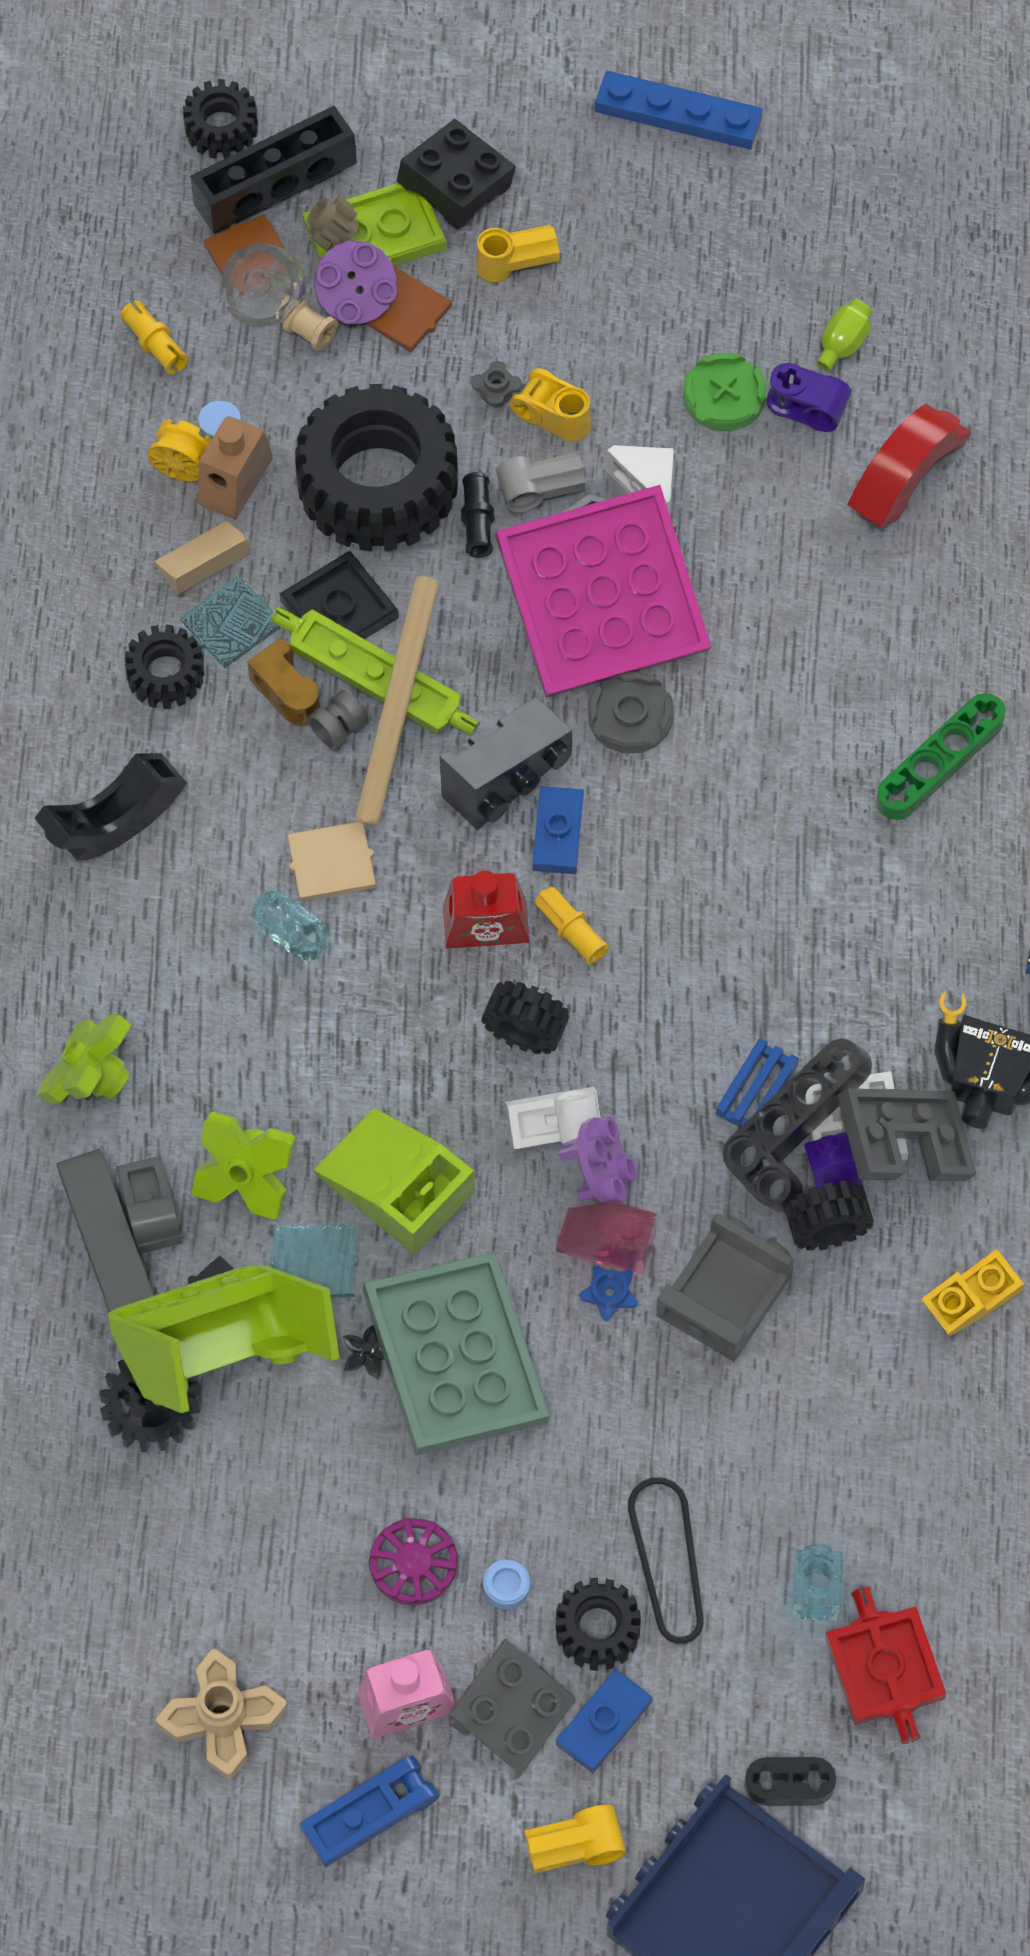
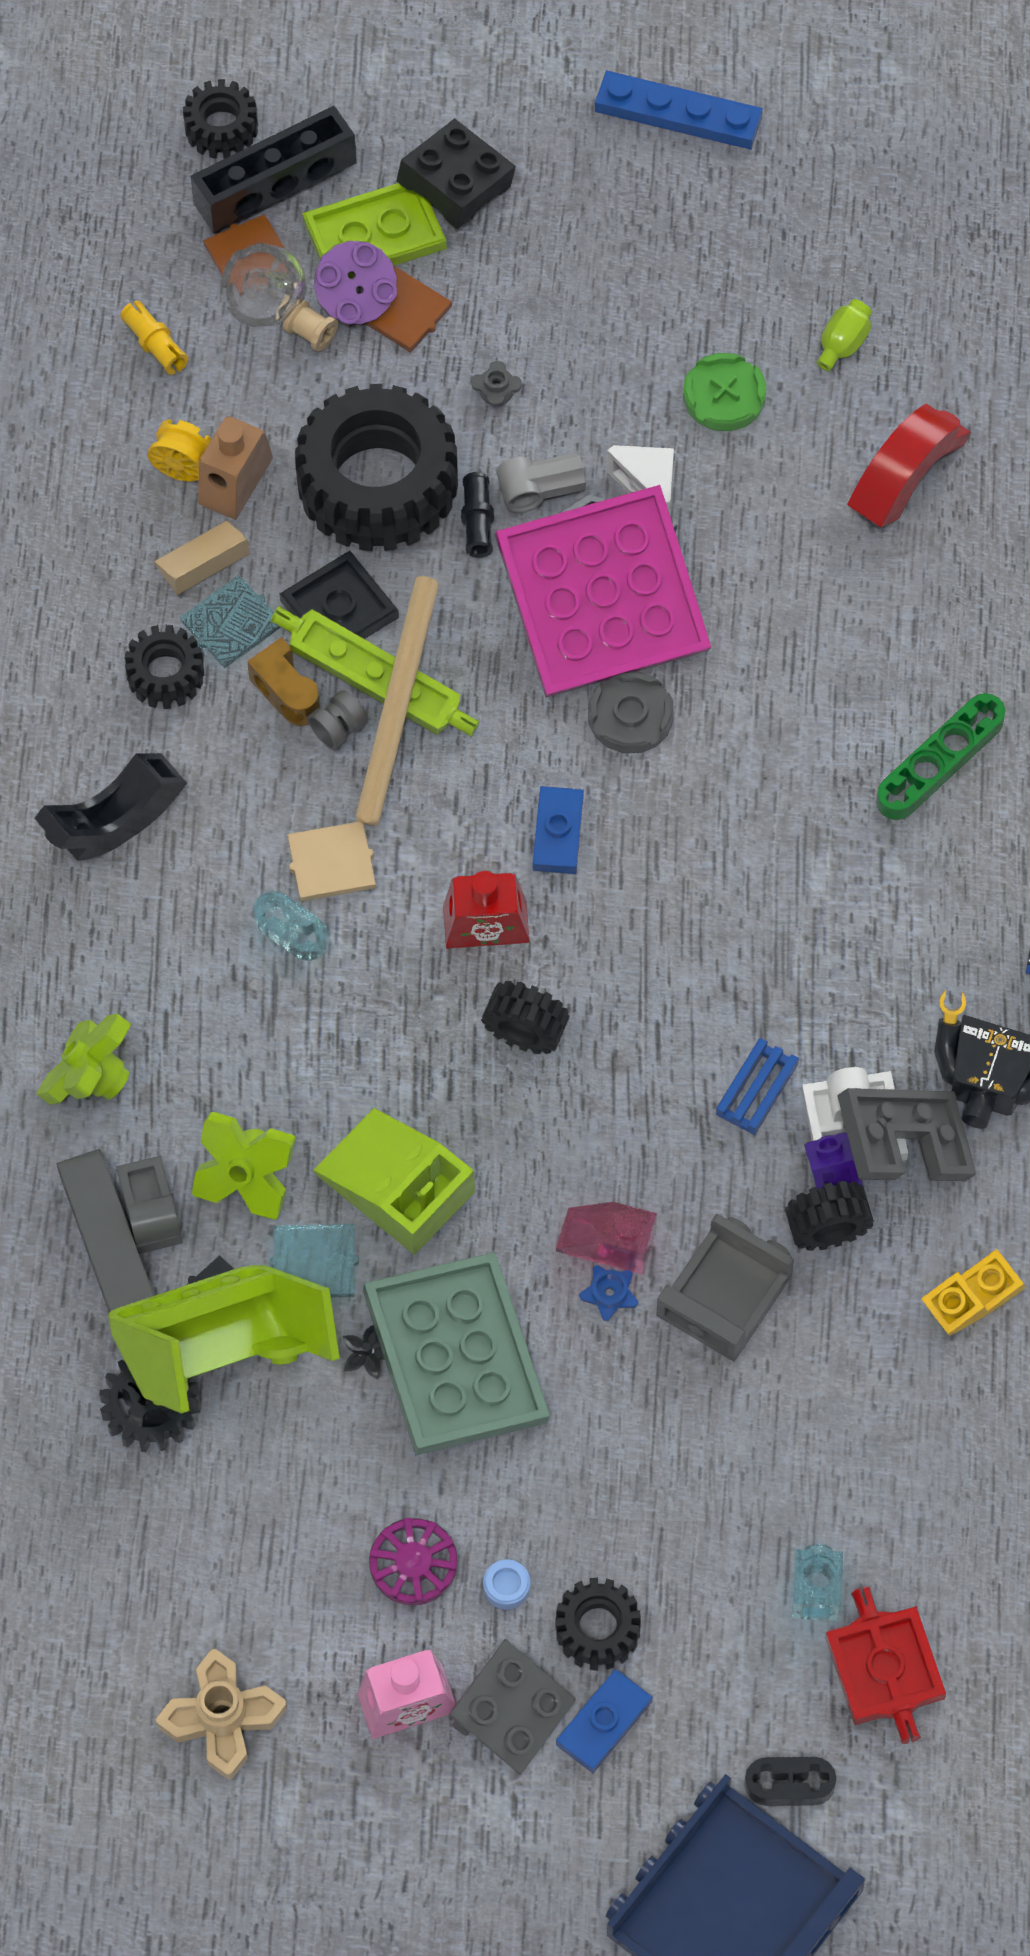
(213, 415): light blue tile -> none
(332, 222): dark tan gear -> none
(367, 1811): blue plate -> none
(505, 763): wedge -> none
(514, 251): yellow piece -> none
(548, 401): yellow piece -> none
(550, 1117): white plate -> none
(571, 925): yellow axle -> none
(588, 1838): yellow piece -> none
(601, 1160): medium lavender plate -> none
(691, 1556): black piece -> none
(803, 1120): black beam -> none
(811, 399): dark purple piece -> none

